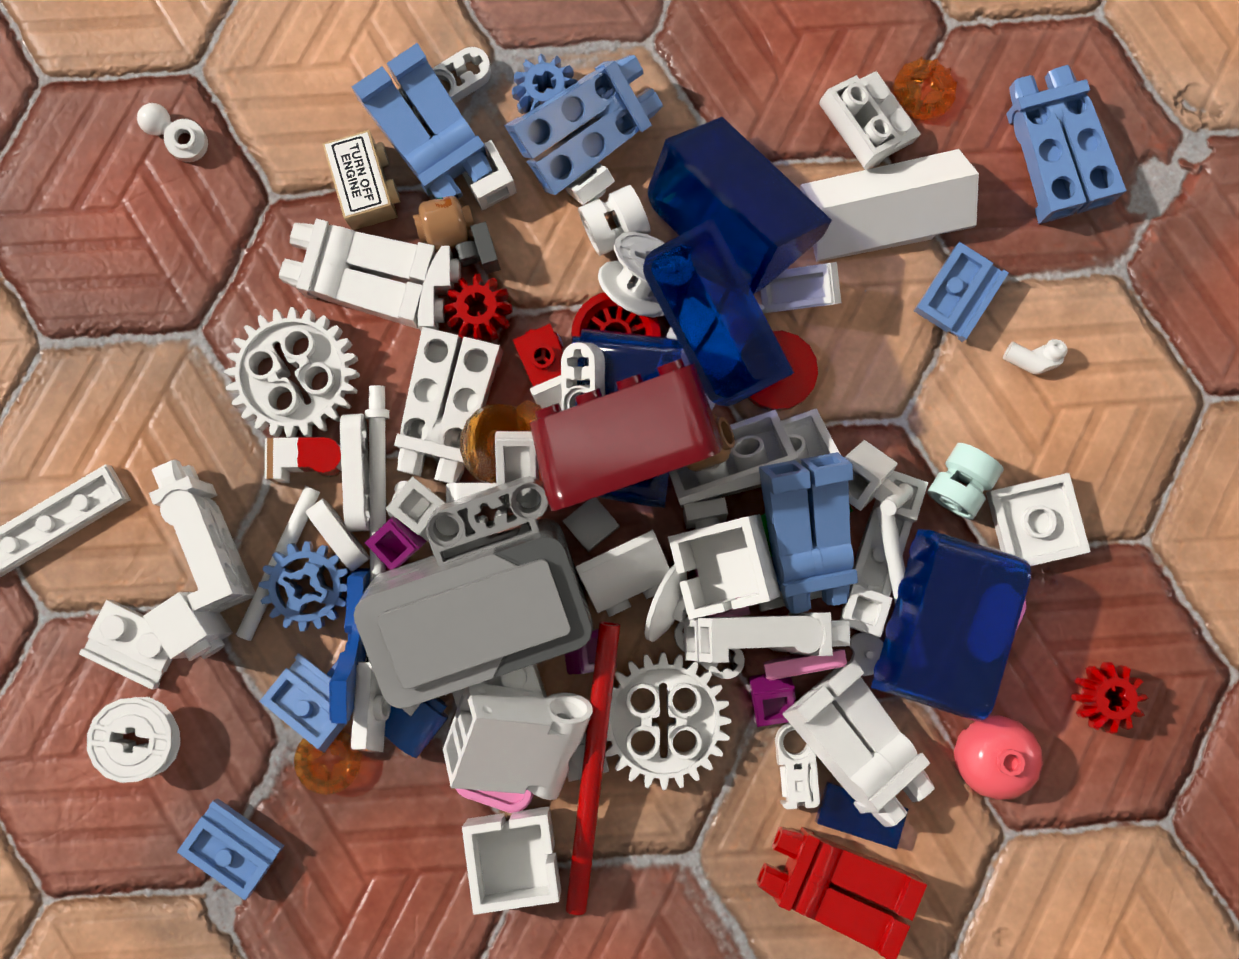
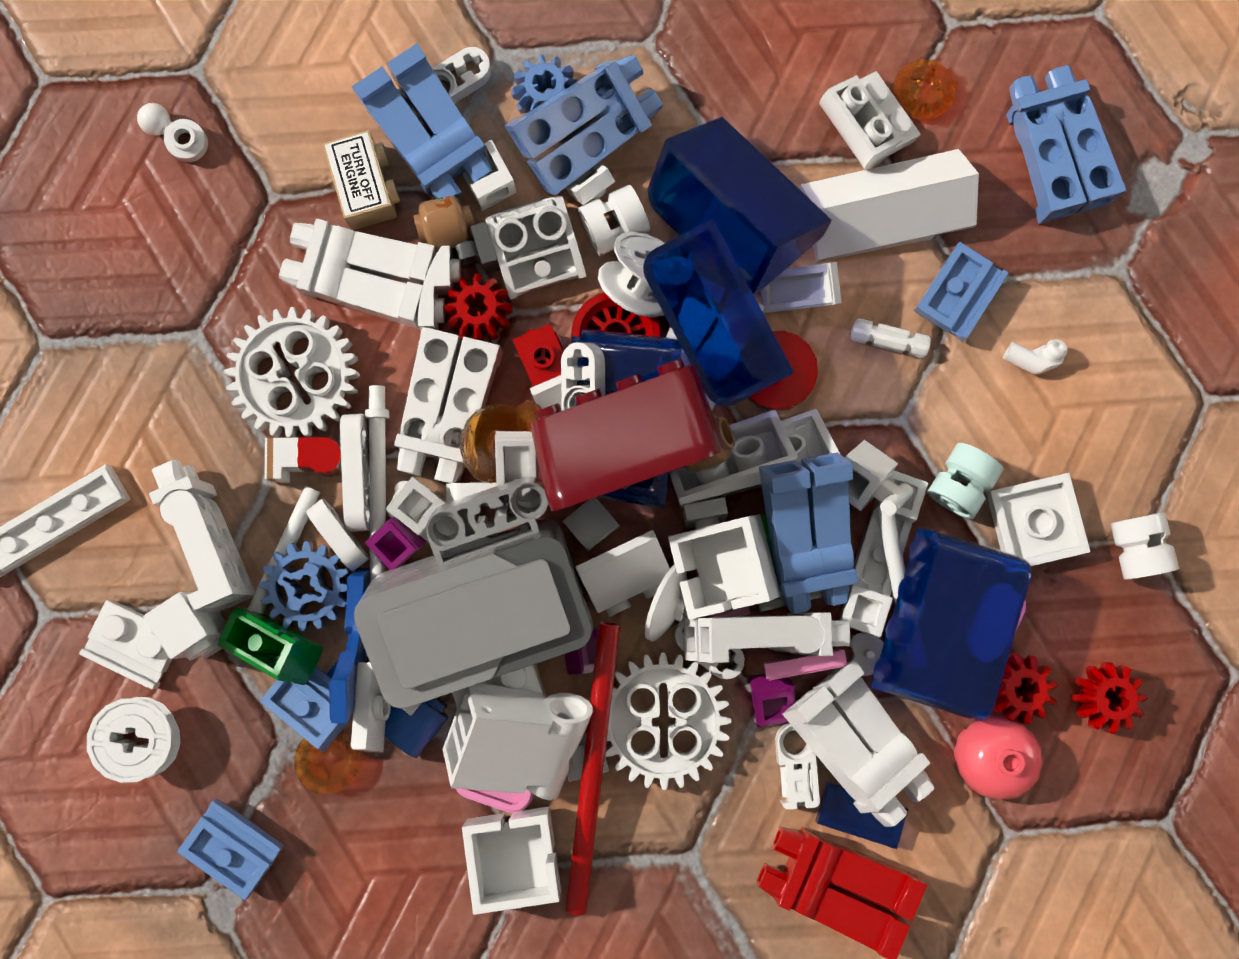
(270, 646): none -> green brick
(535, 245): none -> white slope
(890, 338): none -> white axle
(1029, 701): none -> red gear
(1144, 546): none -> white wheel

